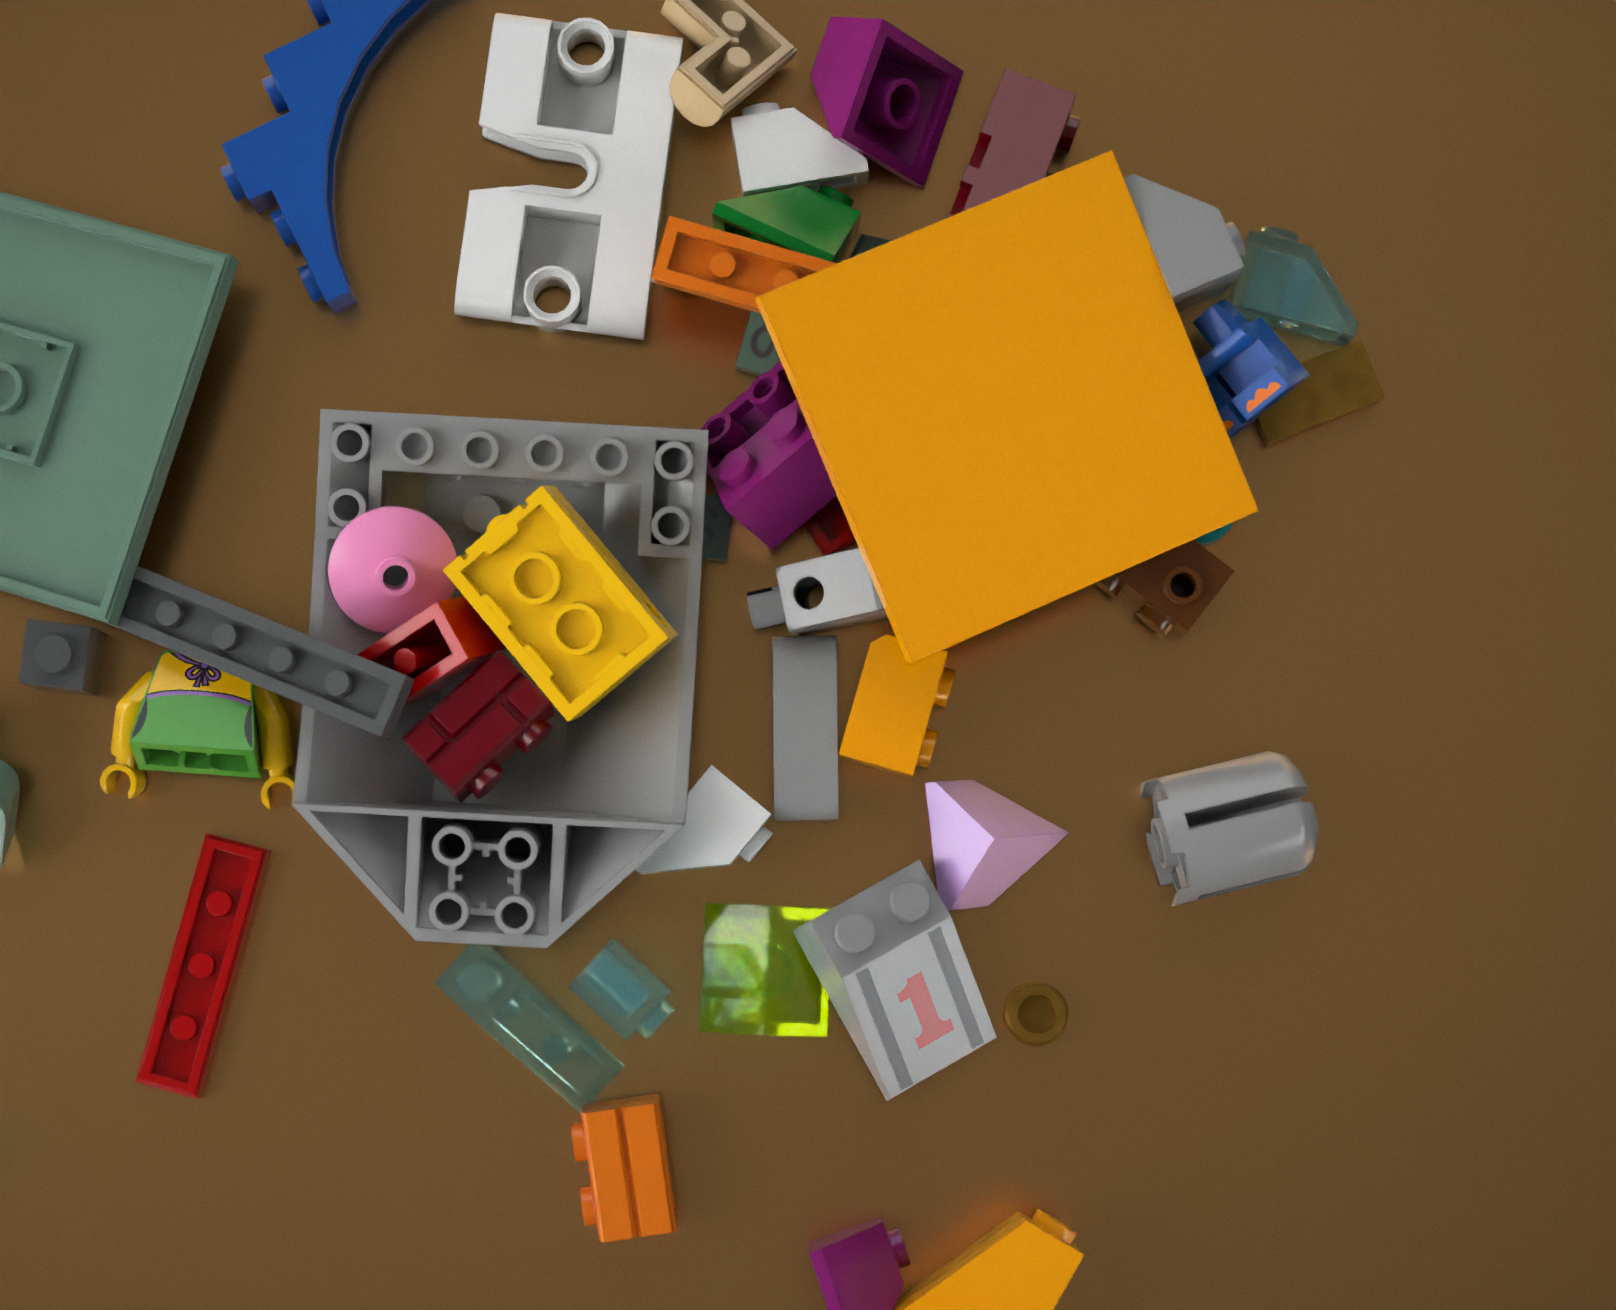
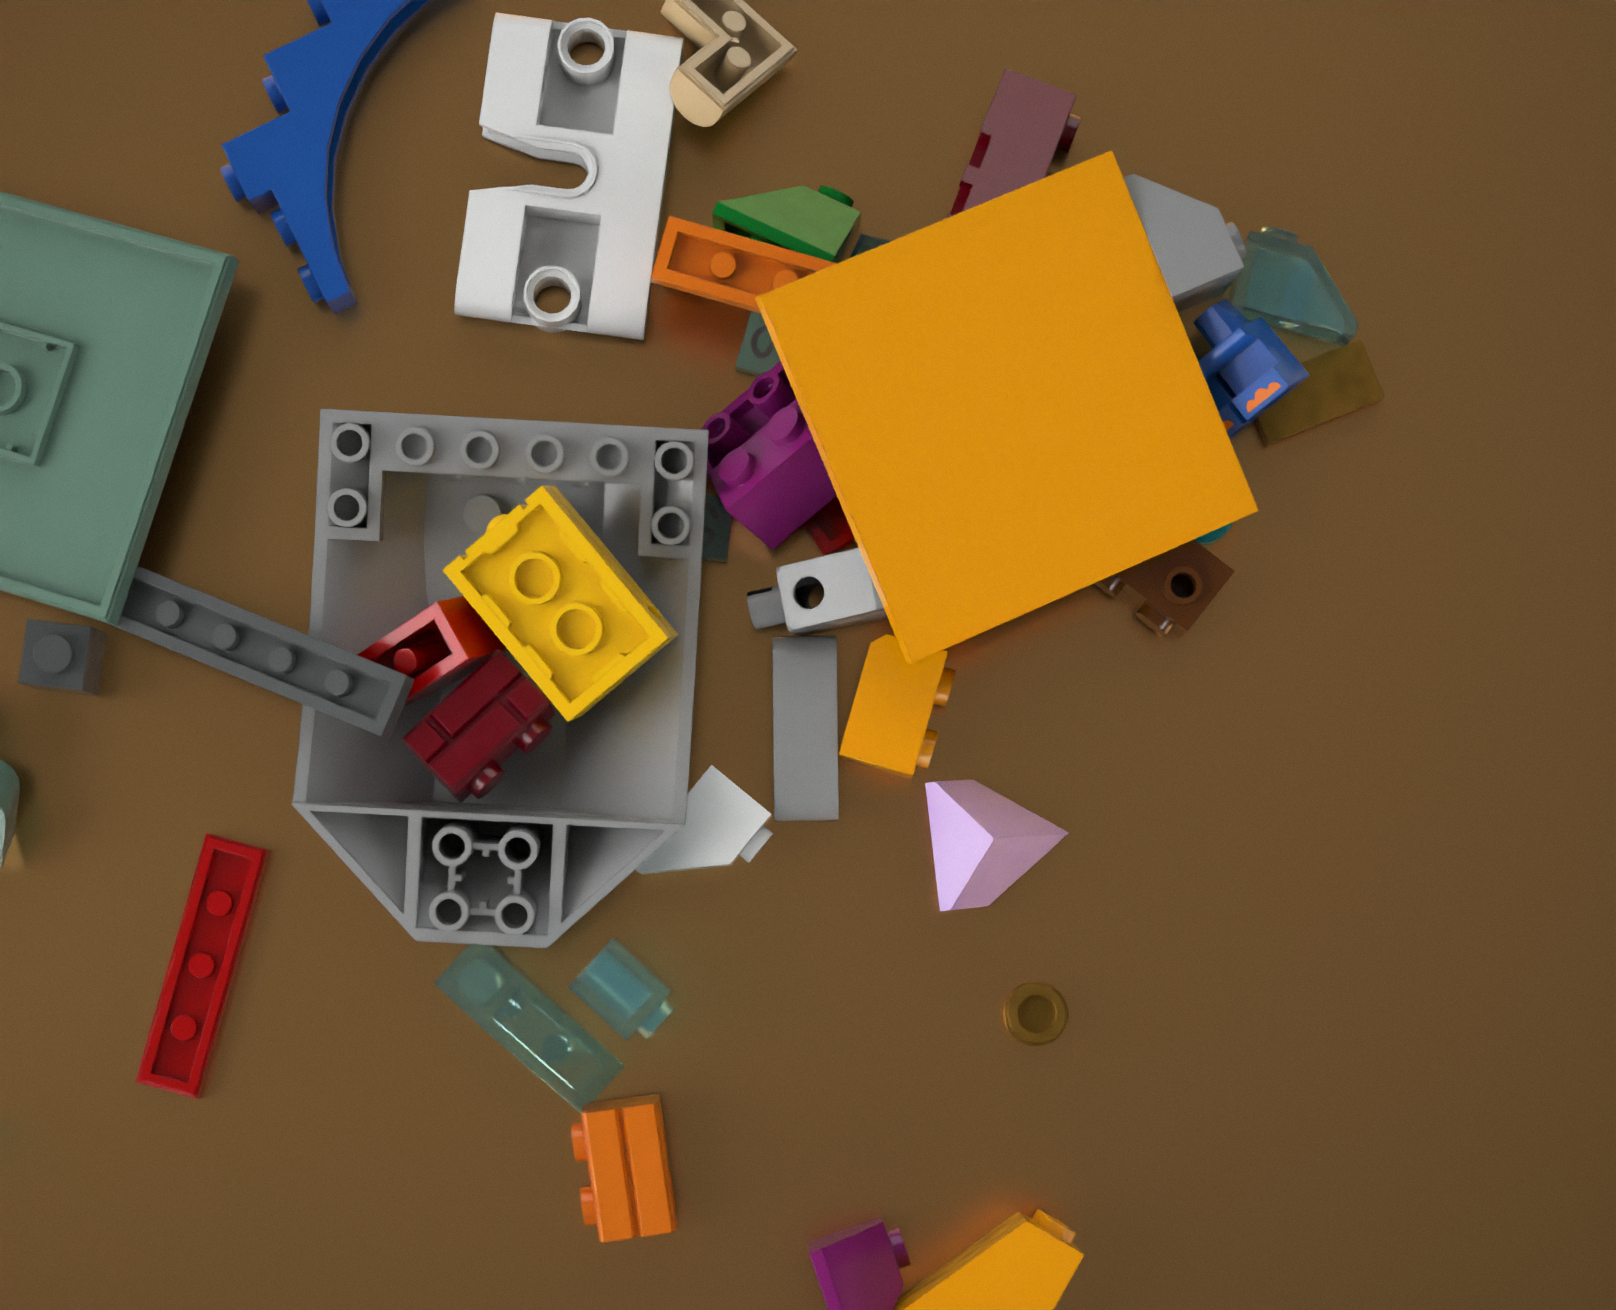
(199, 723): torso -> none
(382, 540): bright pink dish -> none
(759, 974): clear neon green slope -> none
(790, 150): white slope -> none
(884, 94): magenta slope -> none
(898, 979): light grey slope -> none
(1230, 826): light grey cylinder -> none

